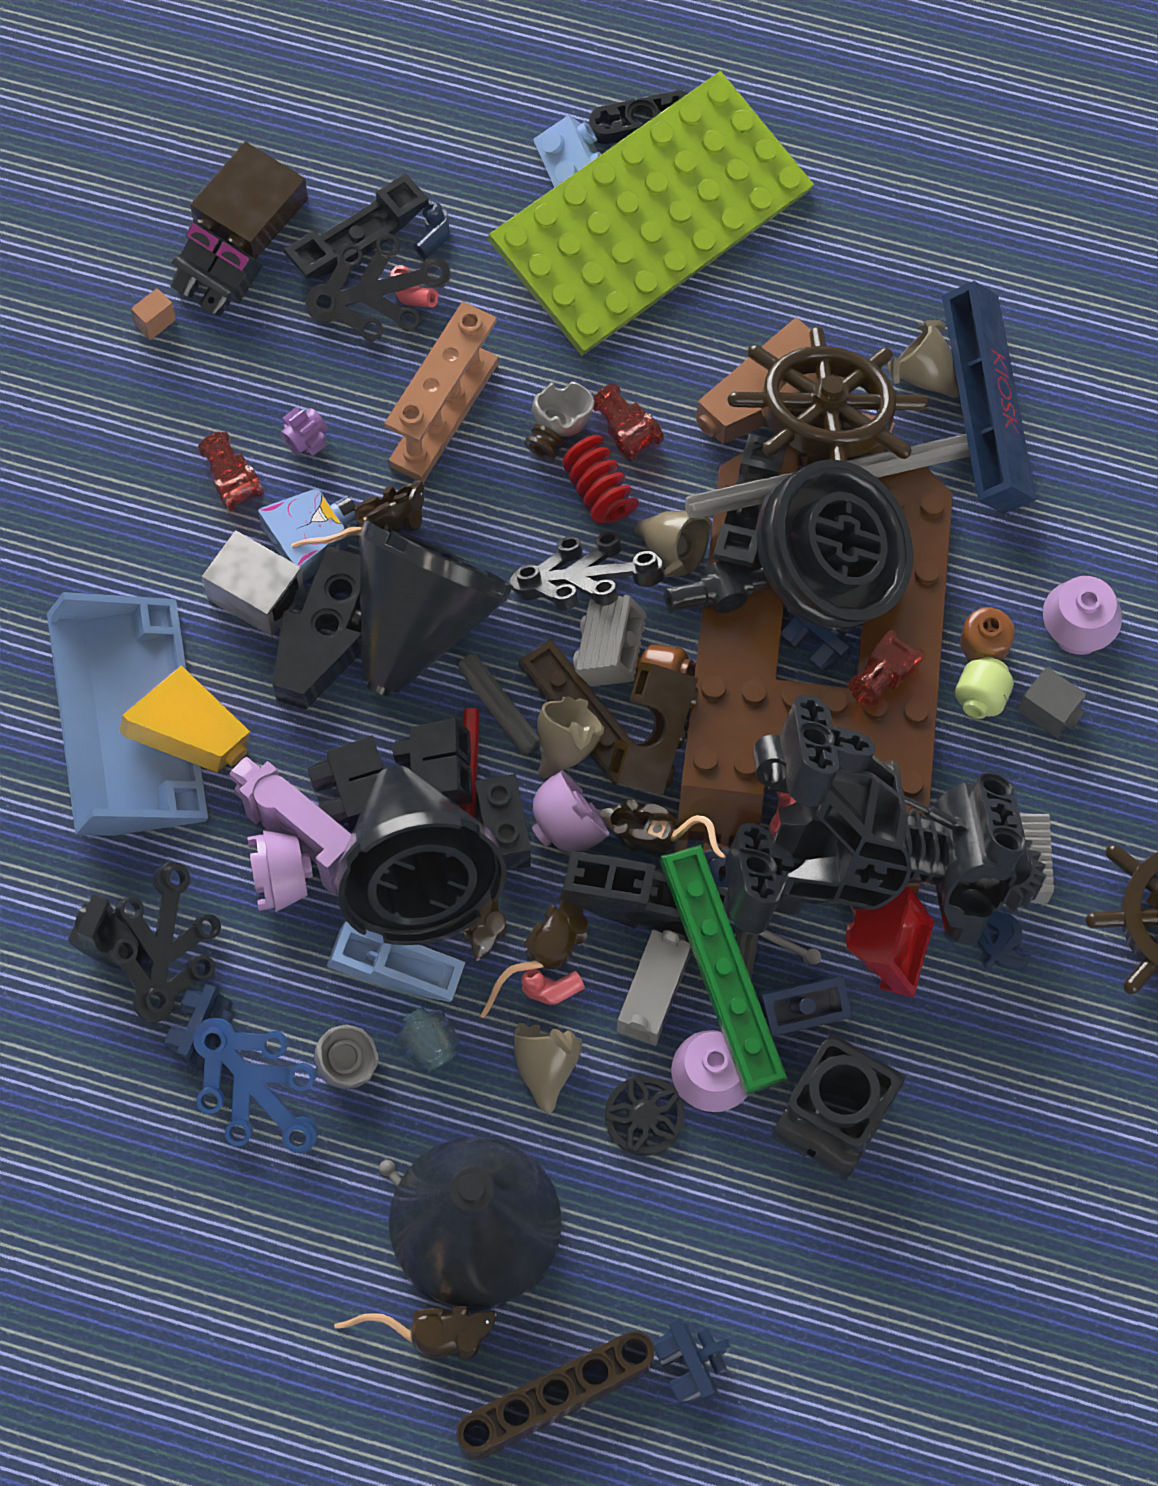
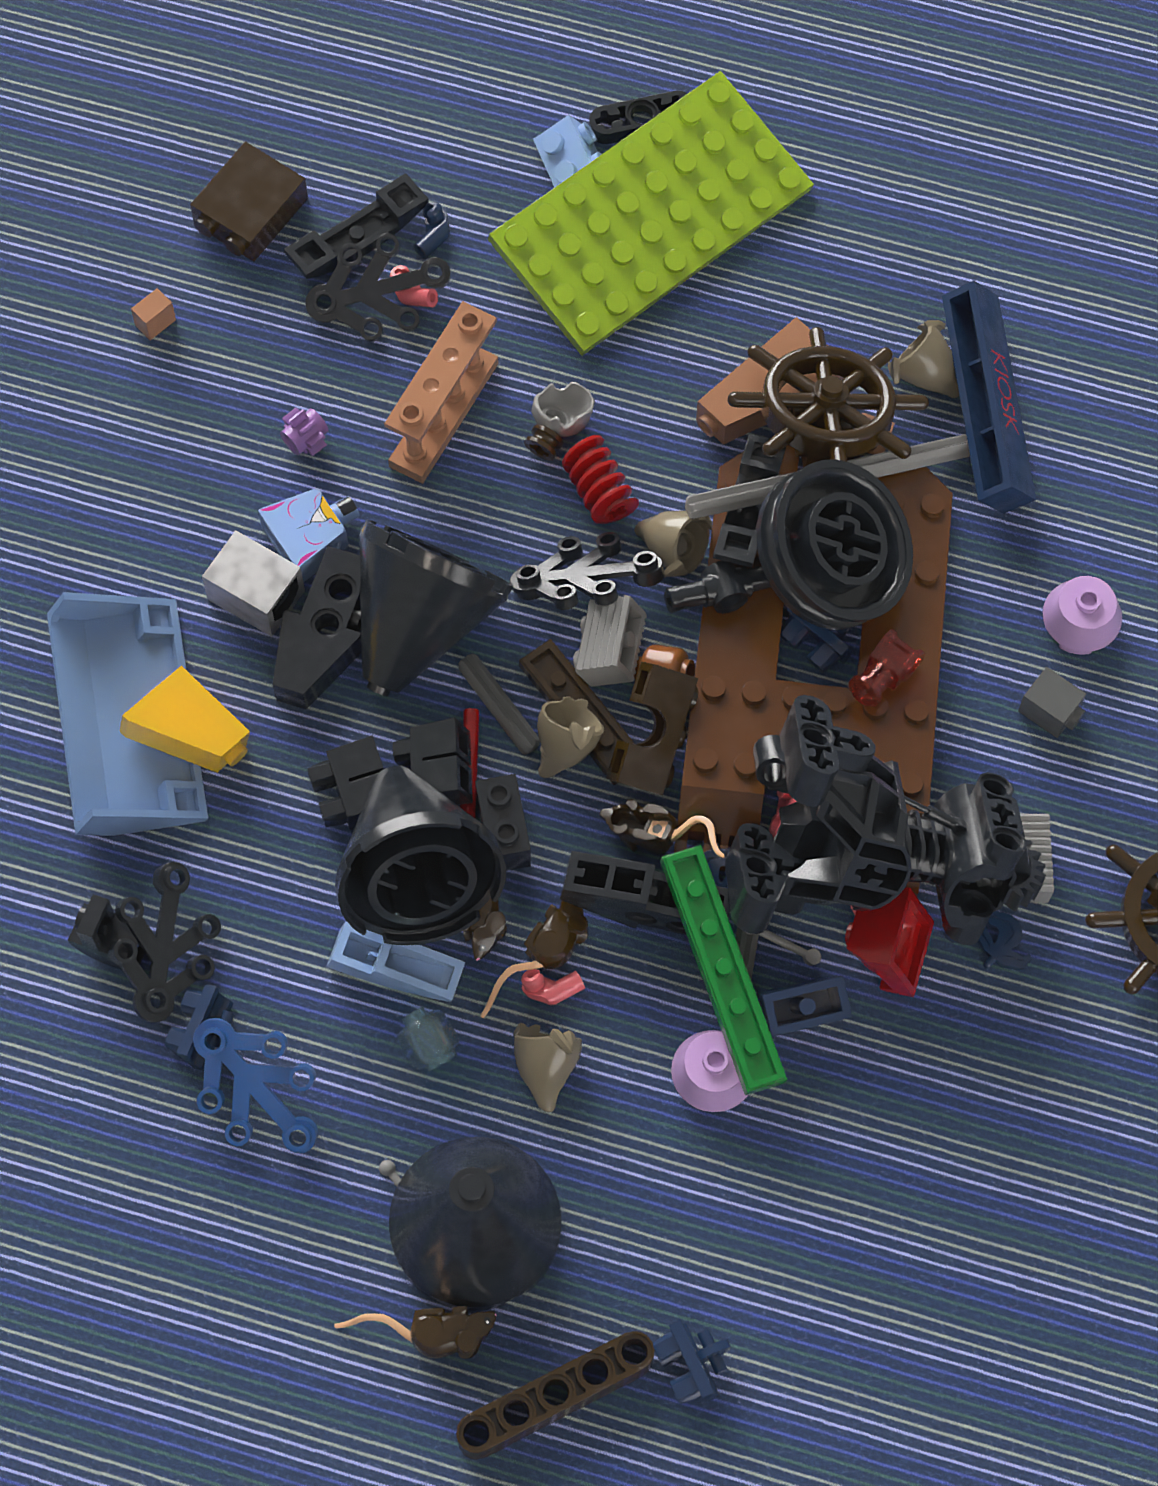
(217, 265): black hips -> none
(231, 475): clear red connector -> none
(279, 869): lavender cone -> none
(290, 812): lavender hips -> none
(346, 1057): light grey hair -> none
(392, 509): dark brown animal -> none
(566, 816): lavender cylinder -> none
(627, 425): clear red connector -> none
(644, 1115): black wheel -> none
(654, 986): light grey brick -> none
(829, 1137): black piece -> none
(984, 687): yellowish green head -> none
(987, 634): dark orange head -> none

